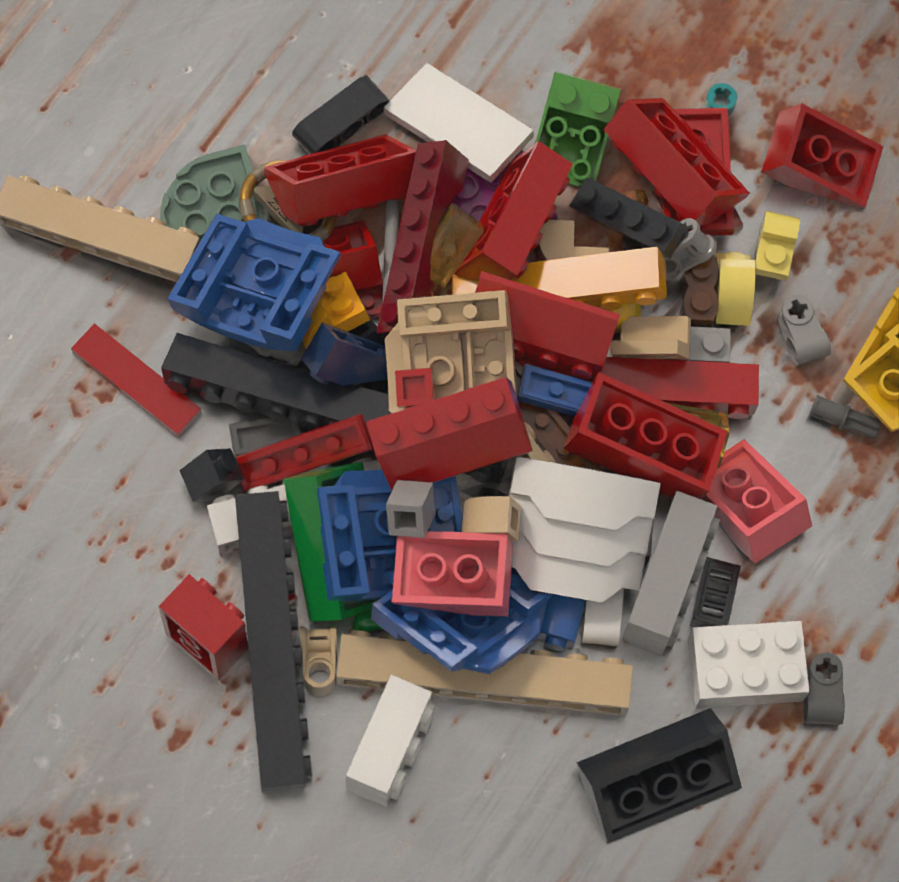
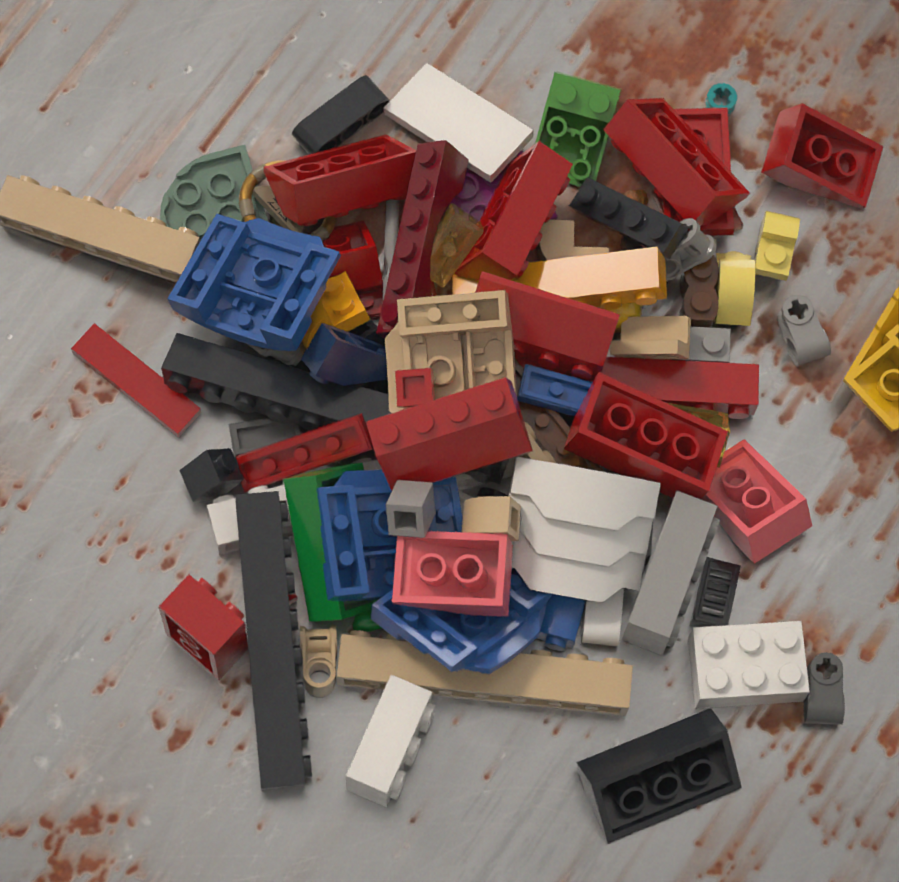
(845, 417): dark grey axle -> none

